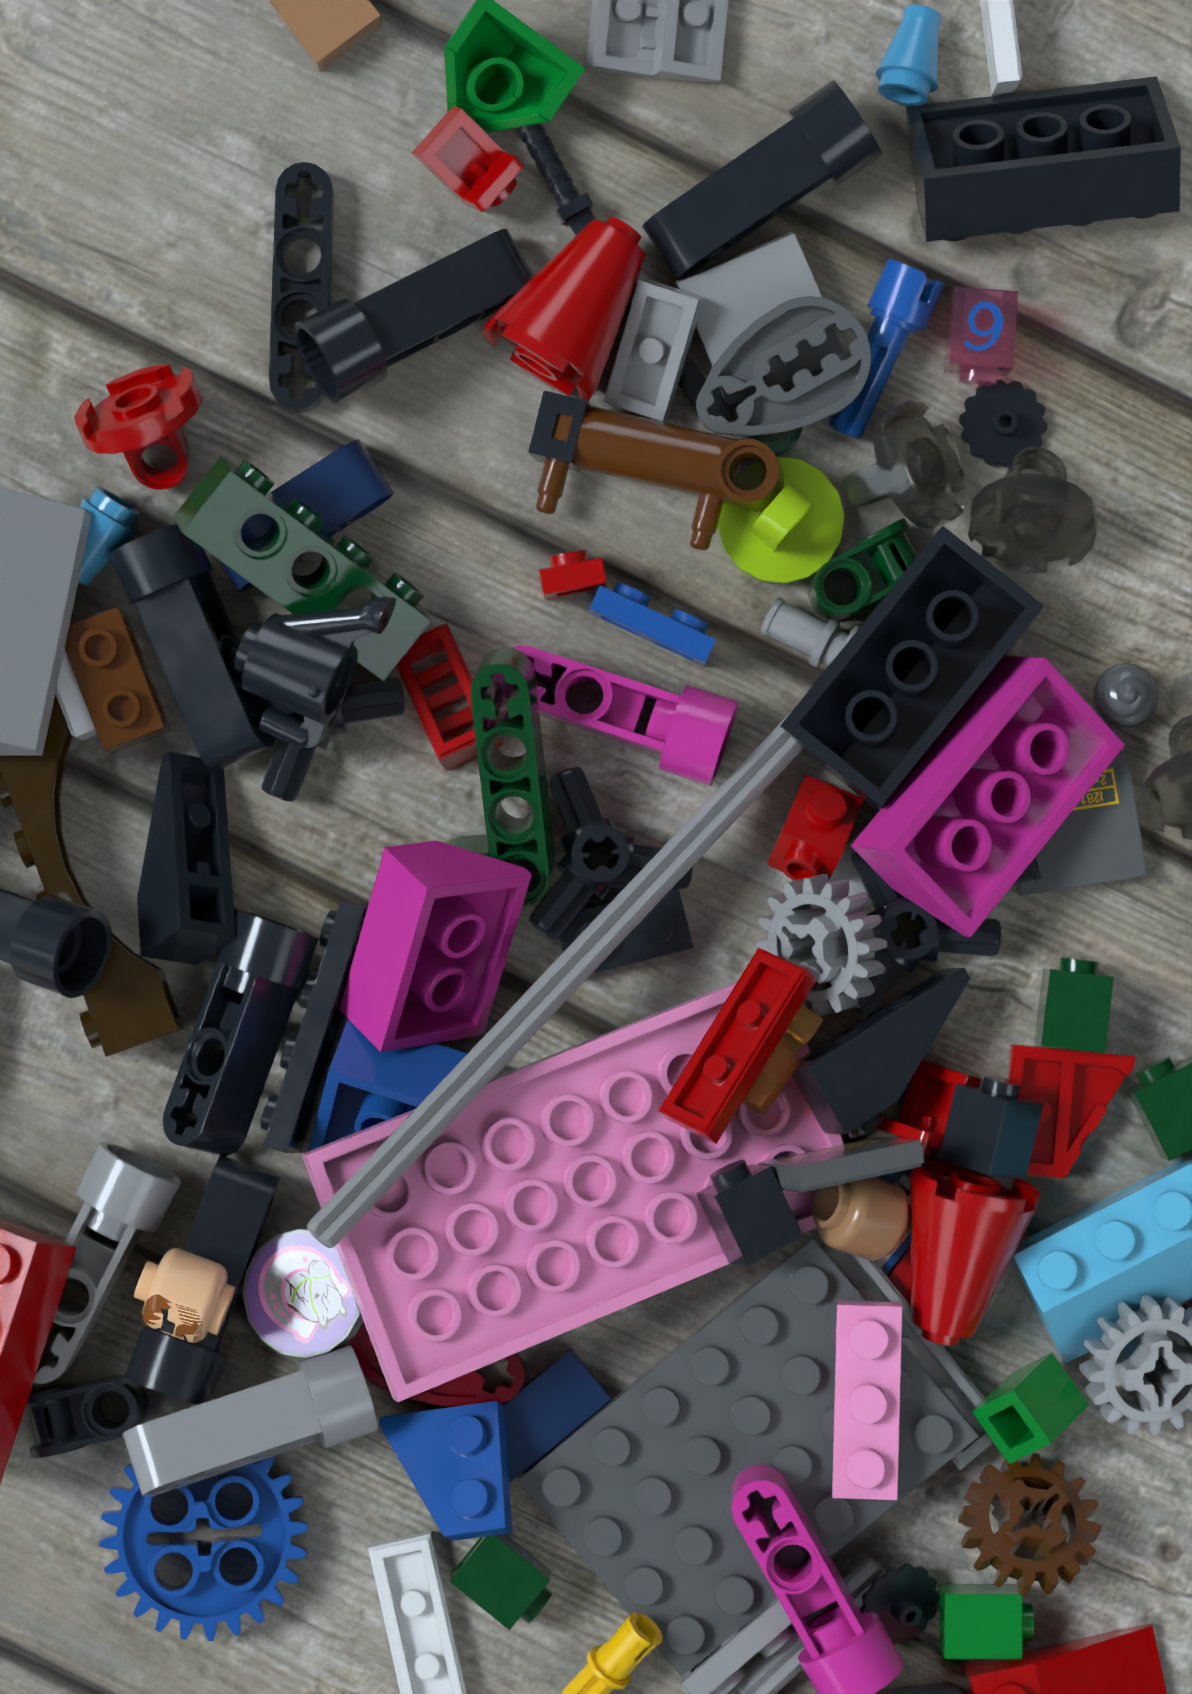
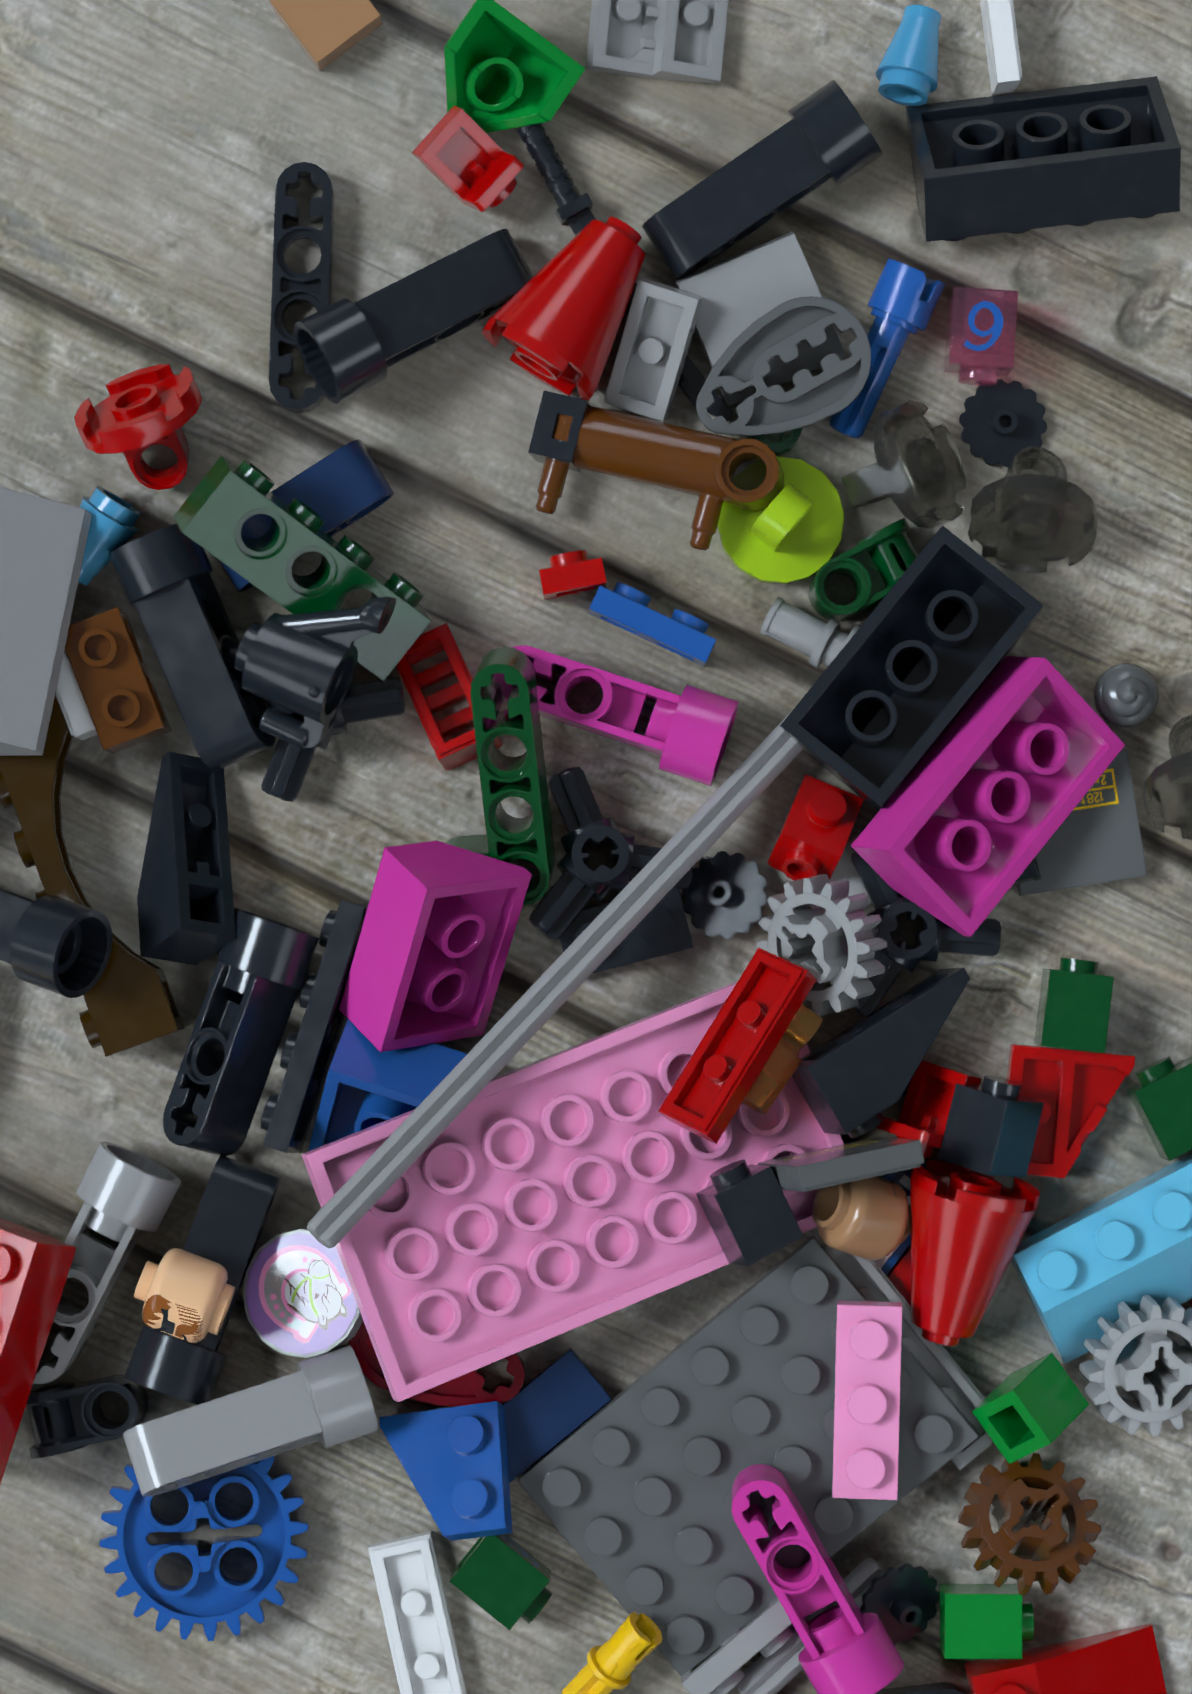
(725, 895): none -> black piece

